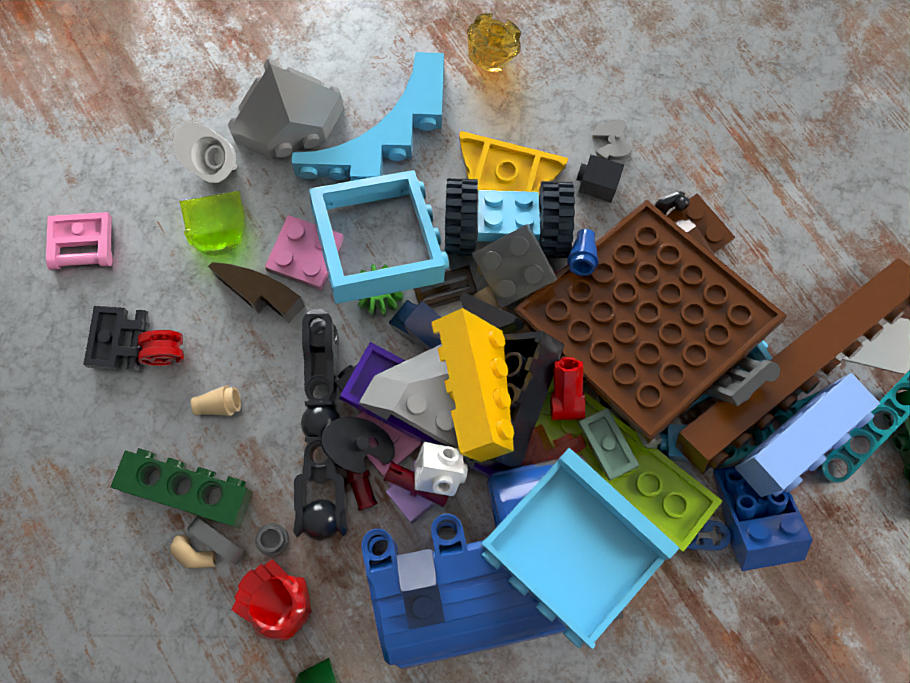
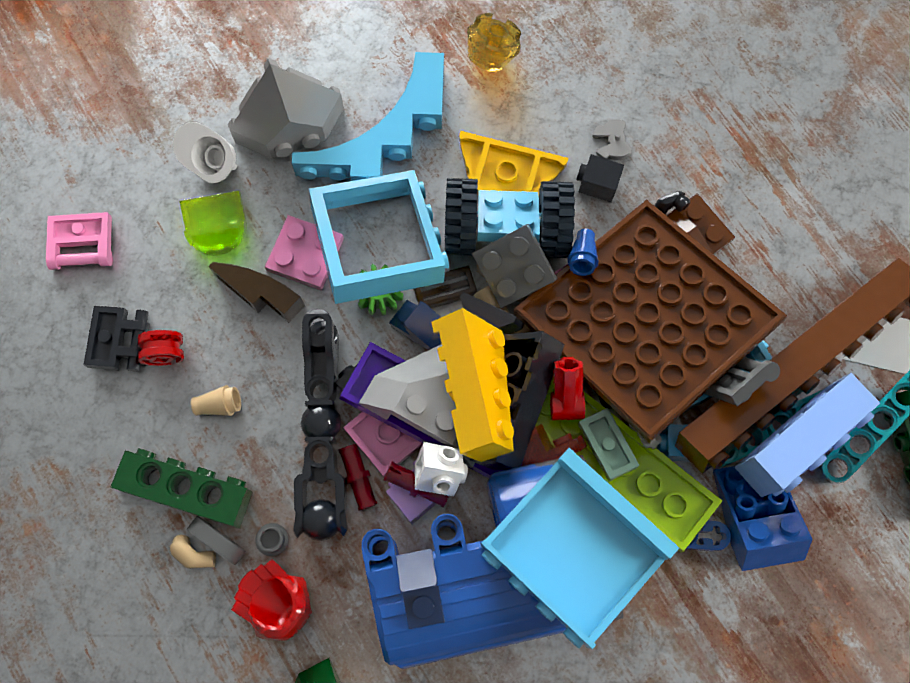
(347, 443): black piece -> none

